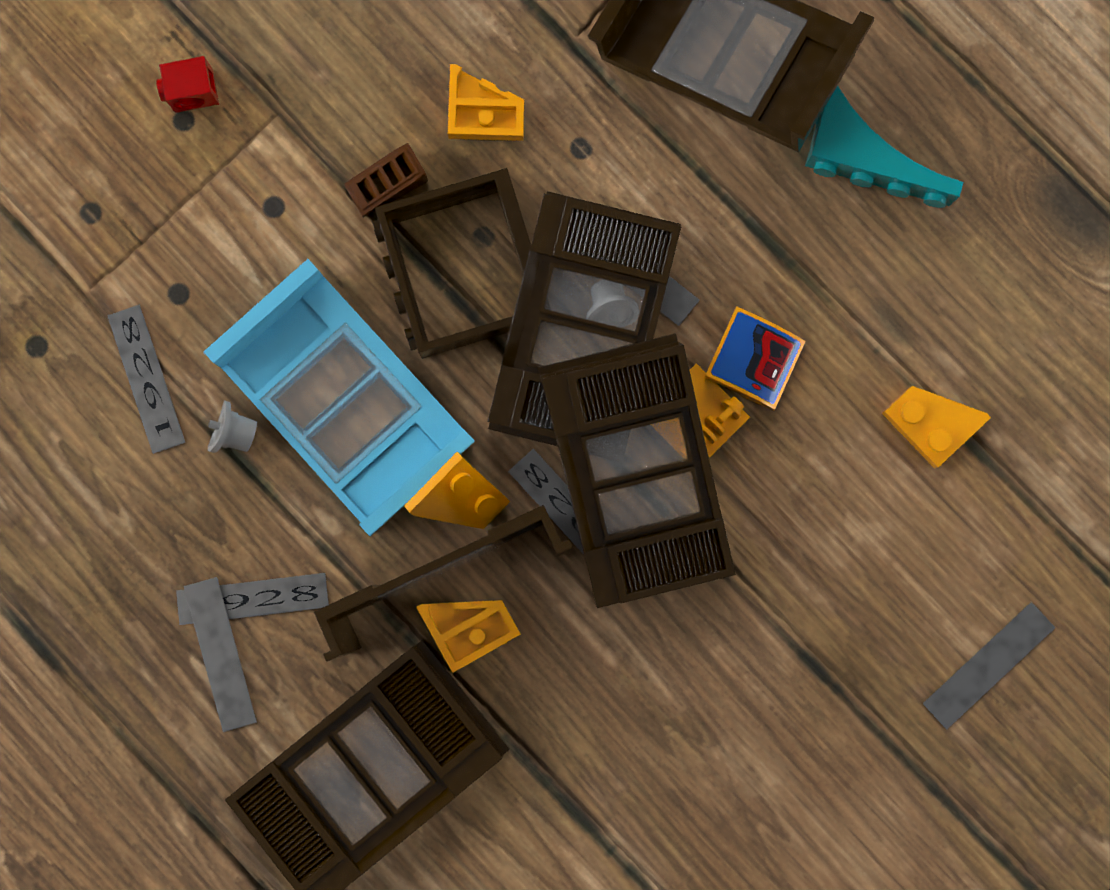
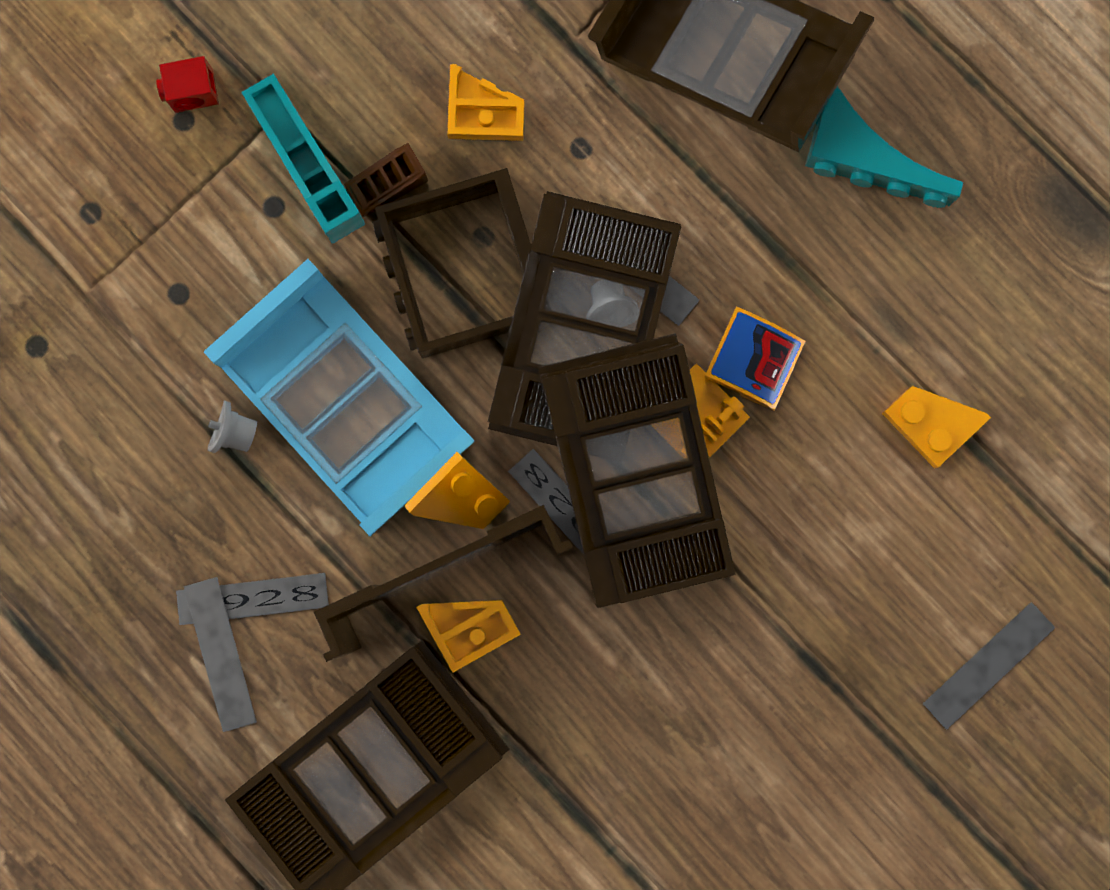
(146, 379): flat silver sticker -> none
(303, 159): none -> teal arch

